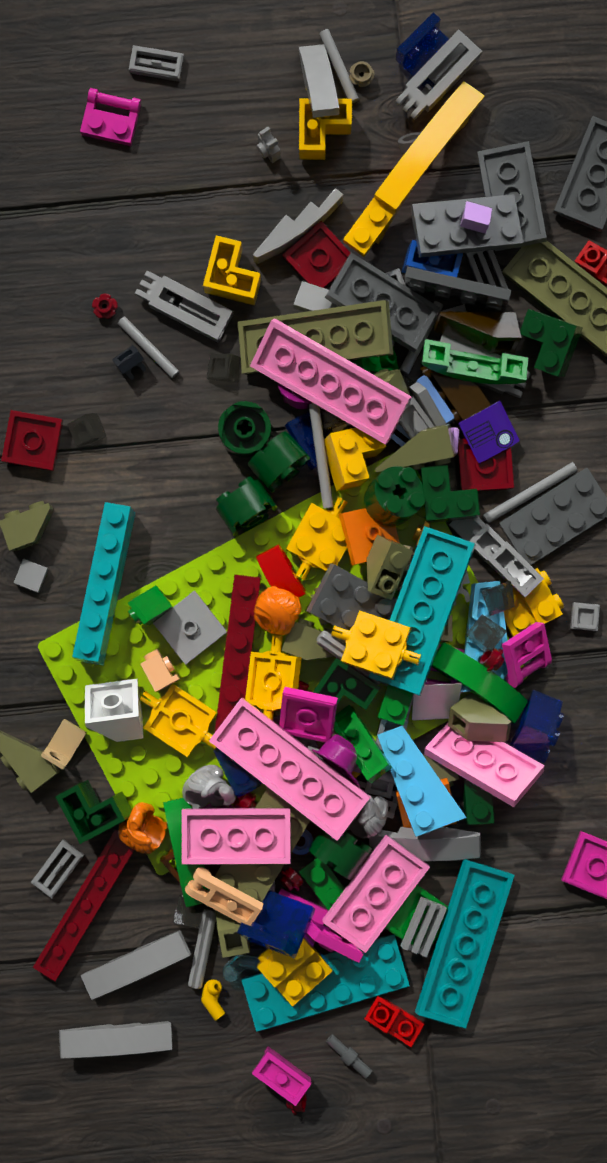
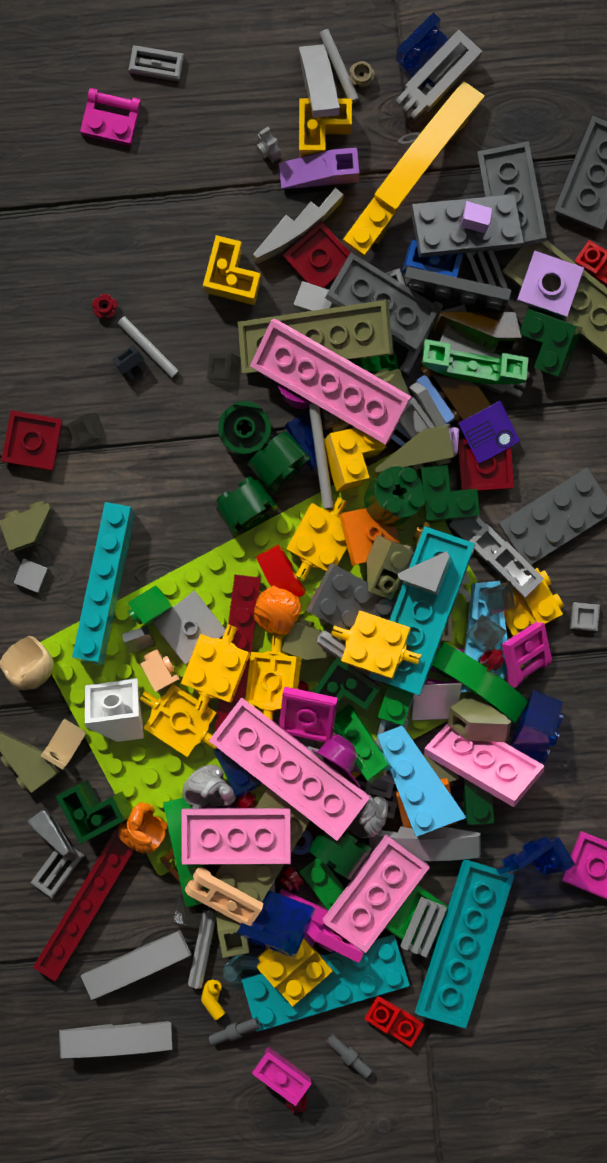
(27, 664): none -> tan piece
(49, 829): none -> dark grey slope
(138, 639): none -> dark grey tile
(194, 311): light grey hinge -> none
(215, 668): none -> yellow plate
(234, 1031): none -> dark grey bar
(321, 169): none -> medium lavender slope
(428, 574): none -> light grey slope
(530, 492): light grey bar -> none
(533, 292): none -> lavender piece
(547, 854): none -> clear blue bracket

